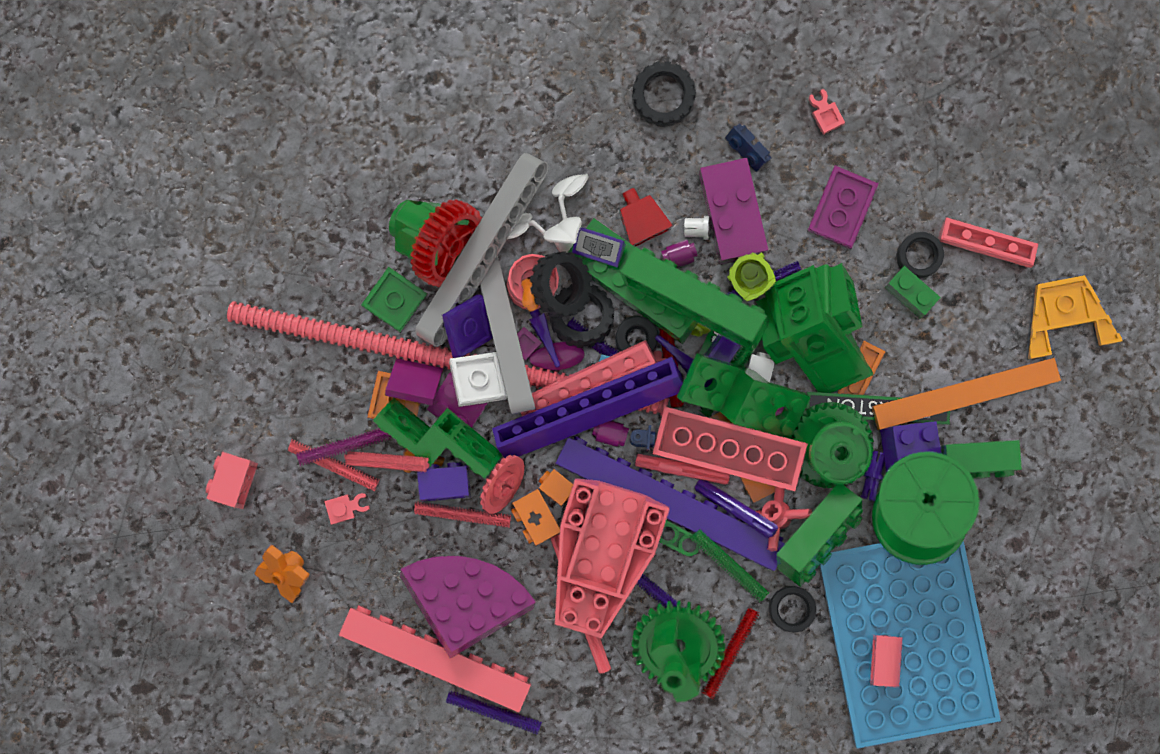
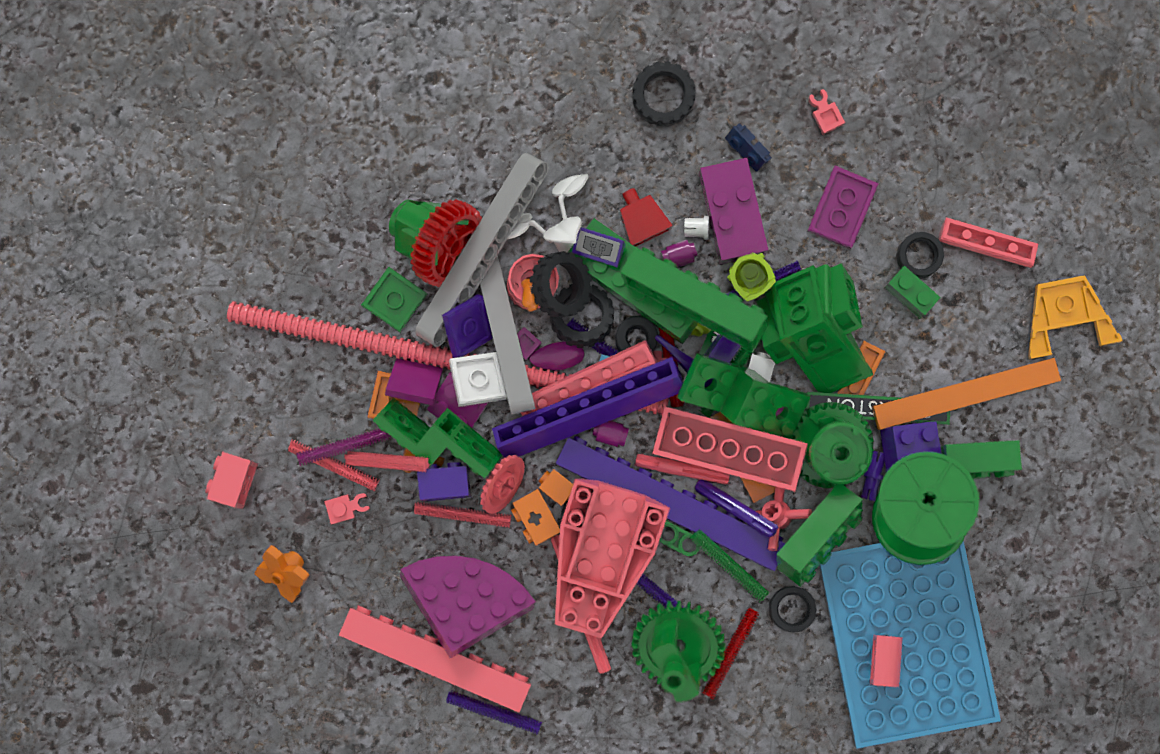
(540, 326): dark purple piece -> none
(643, 438): dark blue hinge -> none

